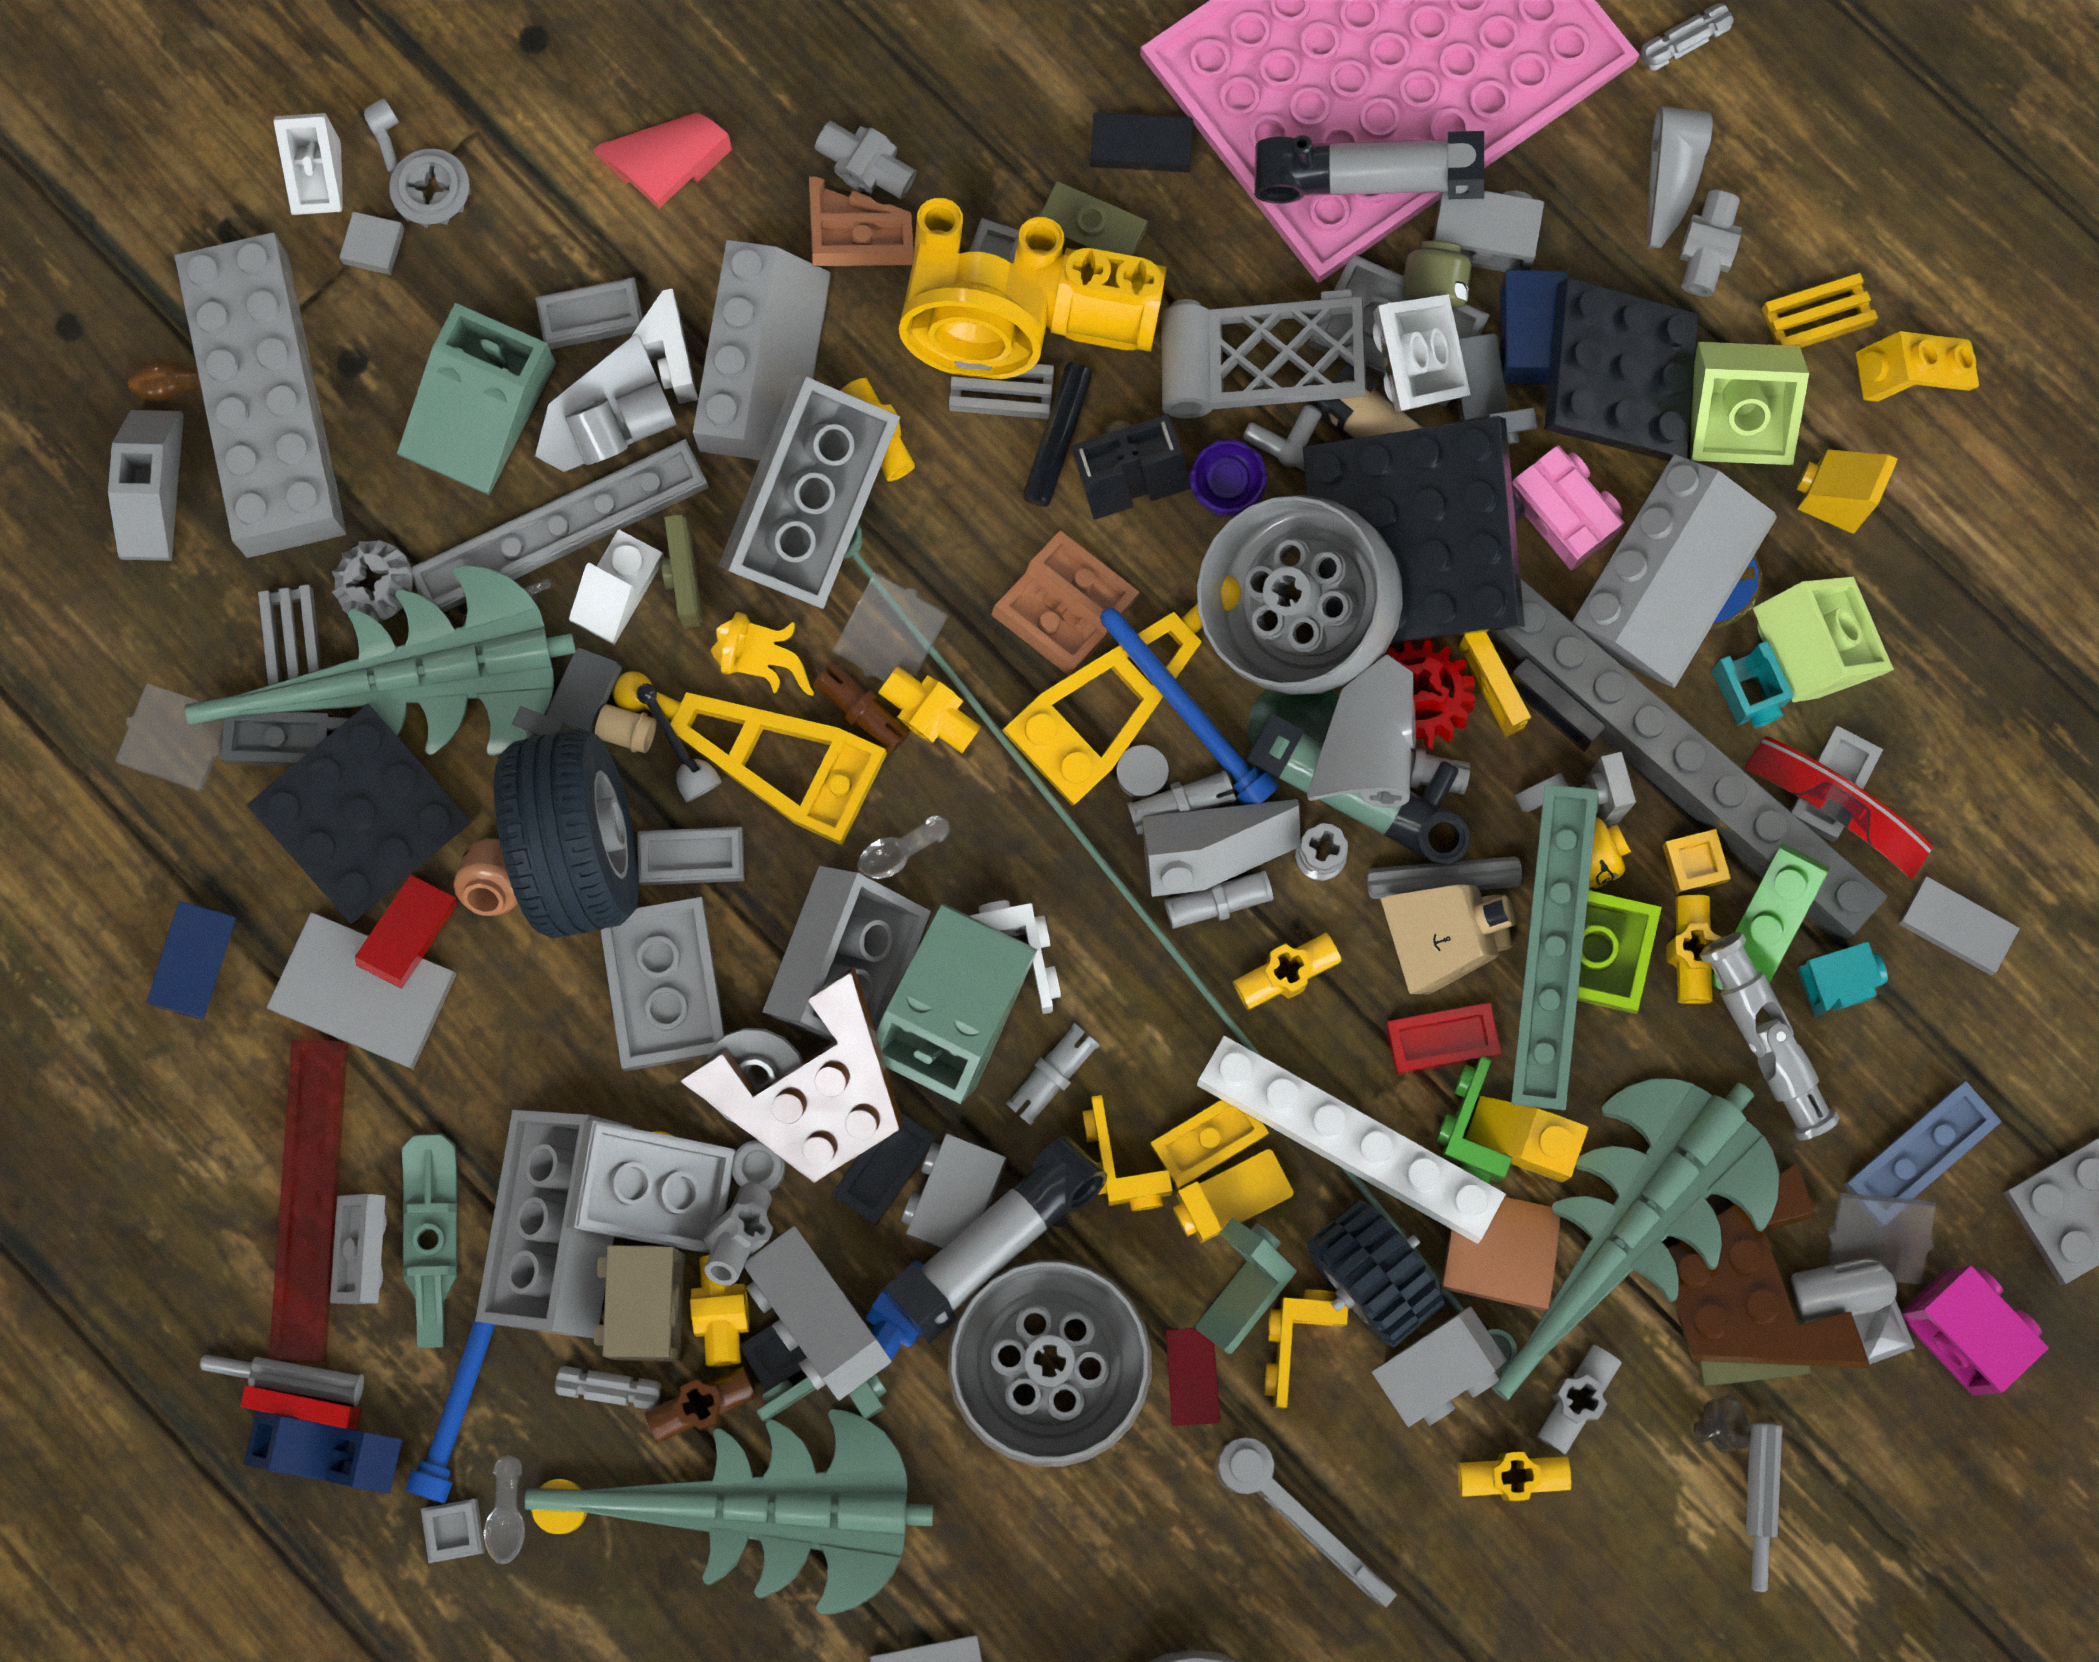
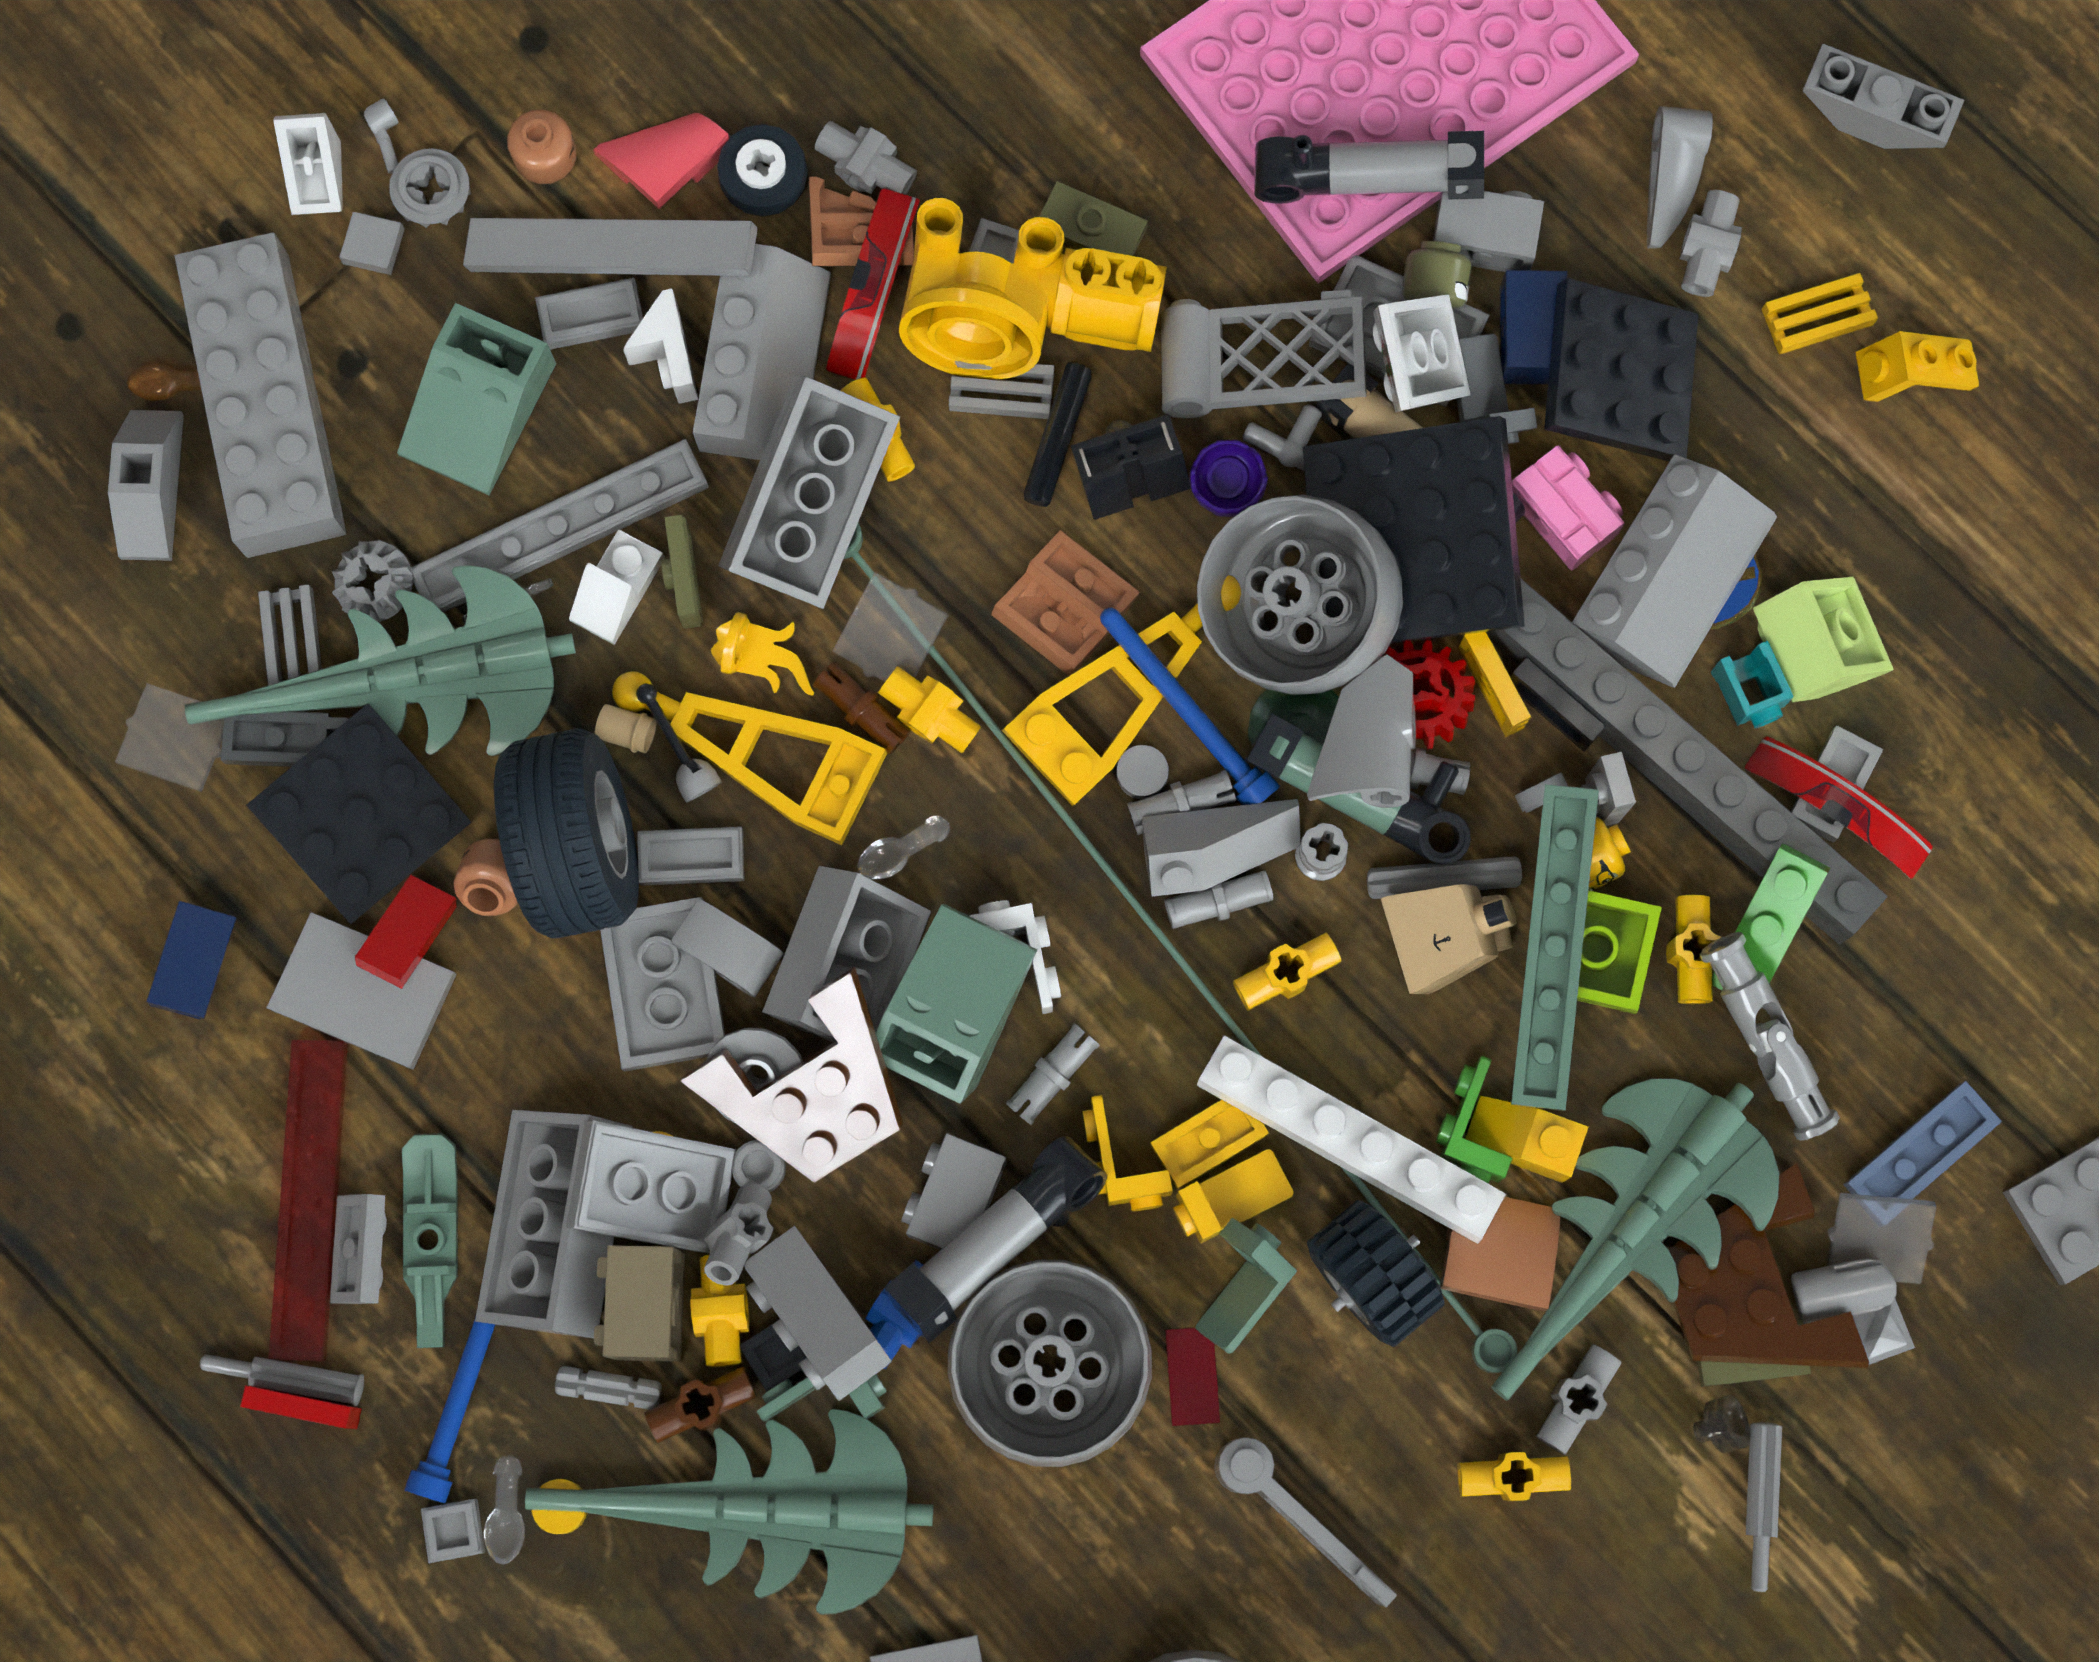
(322, 1452): dark blue brick -> none
(541, 146): none -> nougat head
(577, 699): dark grey bracket -> none
(605, 410): light grey panel -> none
(611, 246): none -> light grey tile
(727, 947): none -> light grey panel
(767, 188): none -> black wheel
(871, 284): none -> red sticker
(884, 1171): black tile -> none
(1141, 142): black tile -> none
(1313, 1310): yellow bracket -> none
(1440, 1367): light grey brick -> none
(1443, 1038): red tile -> none
(1686, 36): light grey axle -> none
(1696, 861): yellow plate -> none
(1747, 402): yellowish green slope -> none
(1842, 978): teal window -> none
(1845, 486): yellow slope -> none
(1880, 102): none -> light grey slope
(1959, 926): light grey tile -> none
(1974, 1330): dark pink brick -> none

